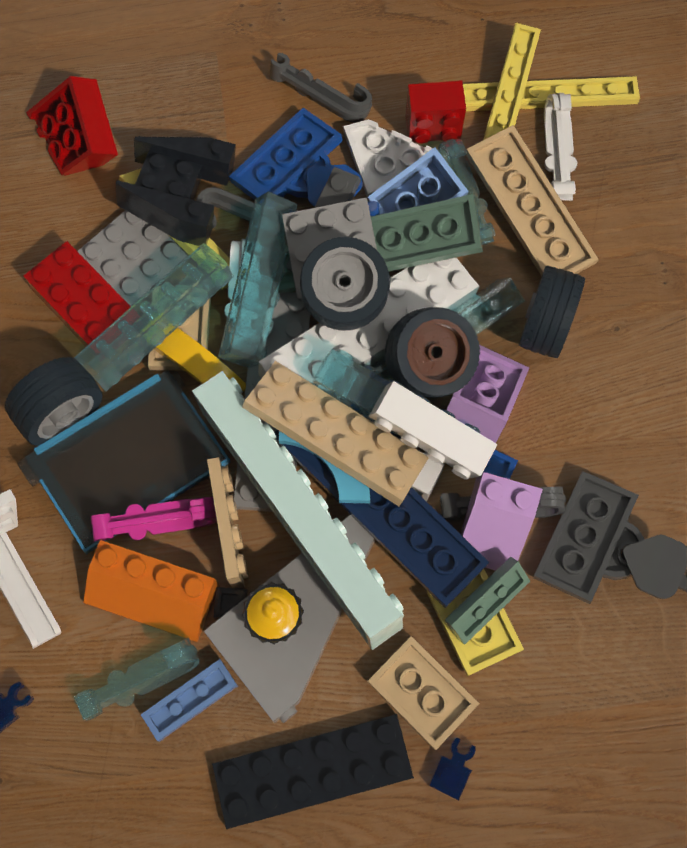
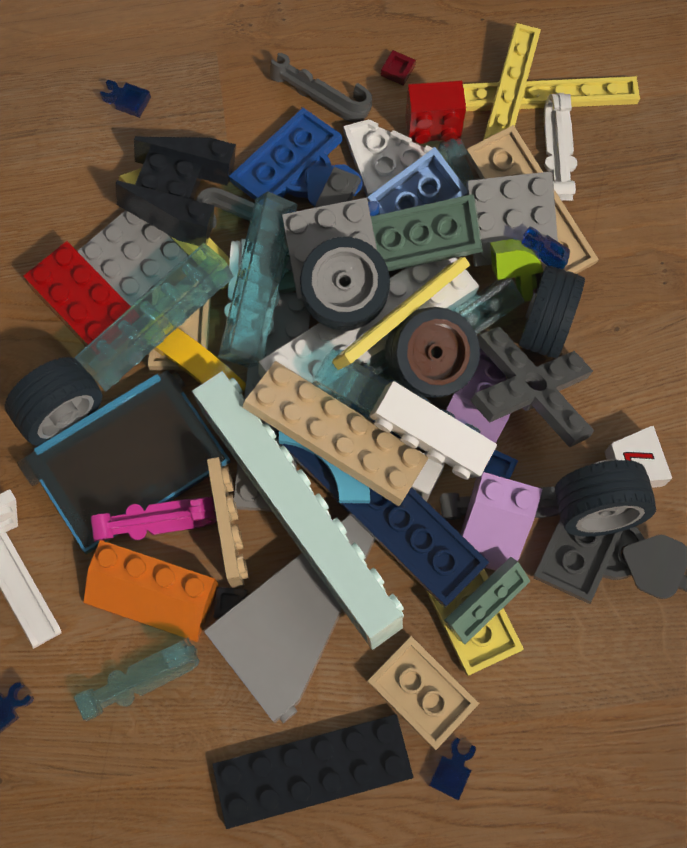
(75, 126): red wedge -> none
(127, 99): none -> clear blue plate
(189, 700): medium blue plate -> none
(272, 613): yellow piece -> none
(398, 67): none -> dark red tile
(400, 313): none -> light yellow tile
(510, 207): none -> light grey plate
(515, 260): none -> lime brick
(533, 387): none -> dark grey piece
(548, 249): none -> clear blue plate
(605, 498): none -> black wheel
(645, 449): none -> white torso

